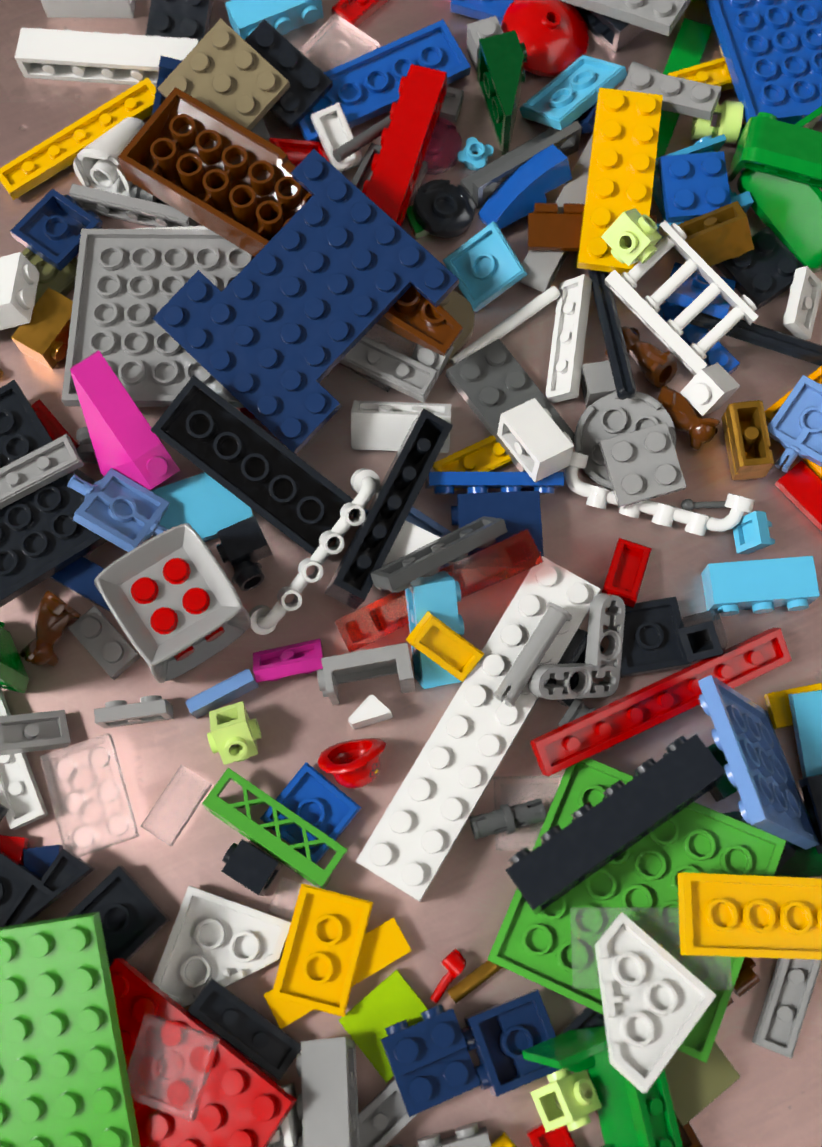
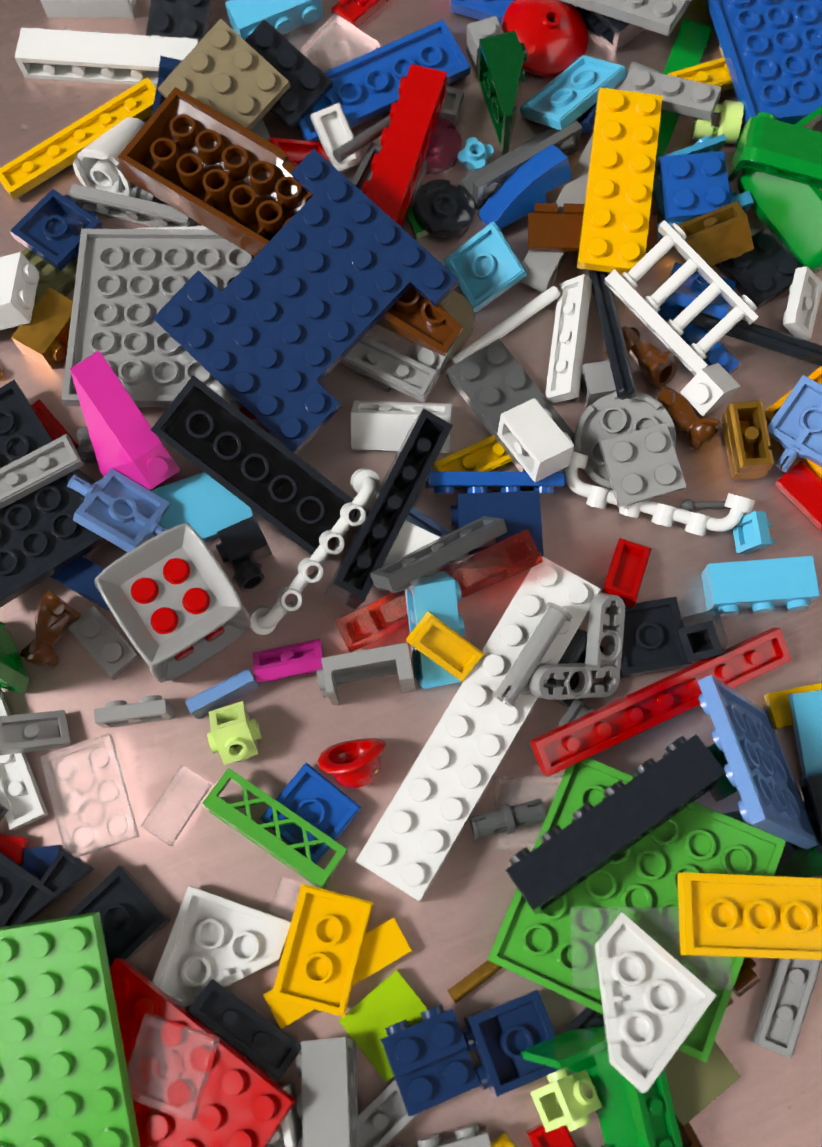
(250, 867): black brick -> none
(369, 713): white slope -> none
(454, 965): red hand -> none
(632, 237): yellowish green brick -> none

